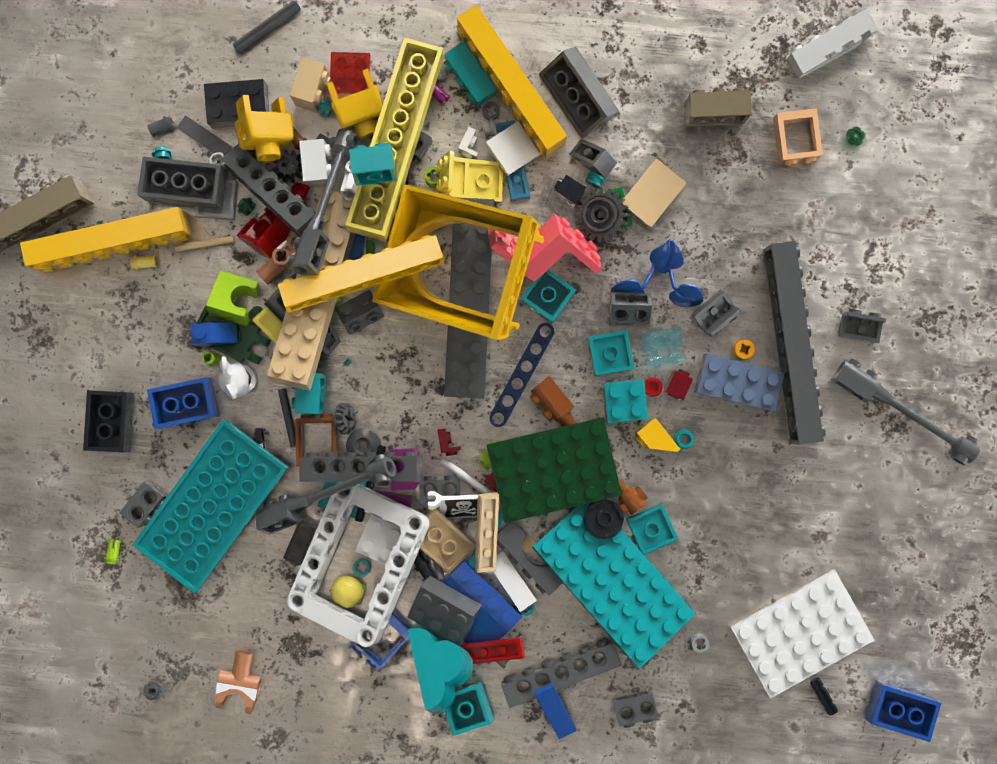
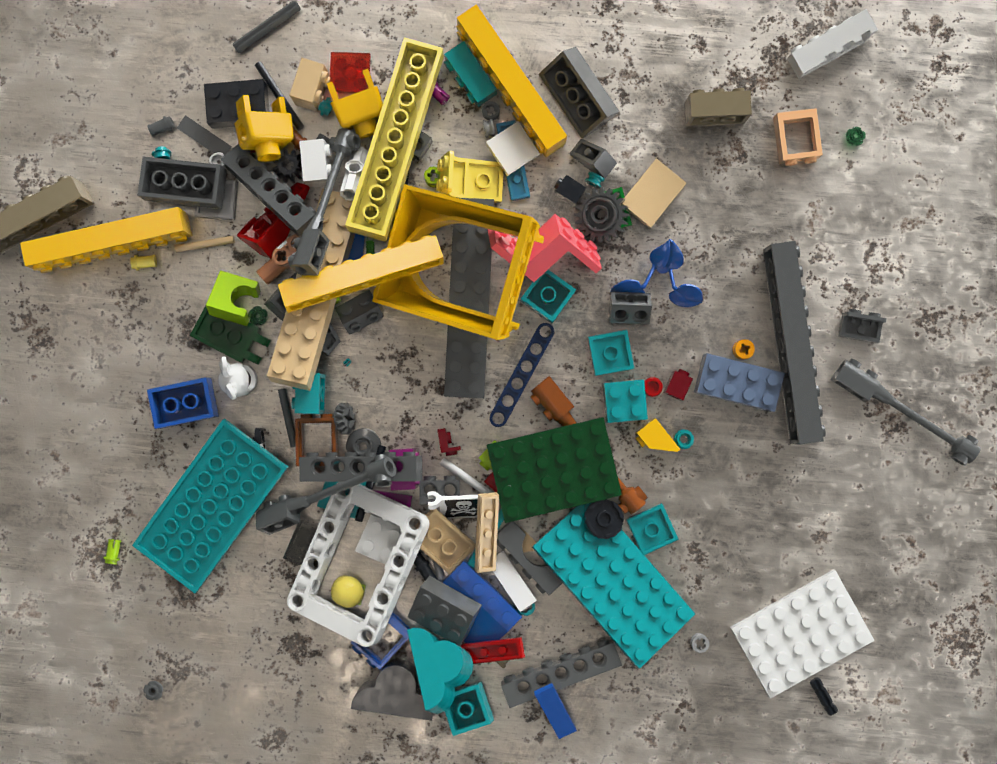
(108, 421): black brick -> none
(141, 501): dark grey brick -> none
(213, 334): blue slope -> none
(215, 358): lime pin -> none
(239, 682): nougat connector -> none
(246, 206): clear green plate -> none
(268, 323): light yellow tile -> none
(277, 93): none -> black bar
(358, 572): teal bush -> none
(372, 164): teal brick -> none
(393, 692): none -> black brick
(468, 141): white bracket -> none
(634, 702): dark grey brick -> none
(662, 340): clear light blue plate -> none
(715, 313): dark grey bracket -> none
(903, 711): blue brick -> none

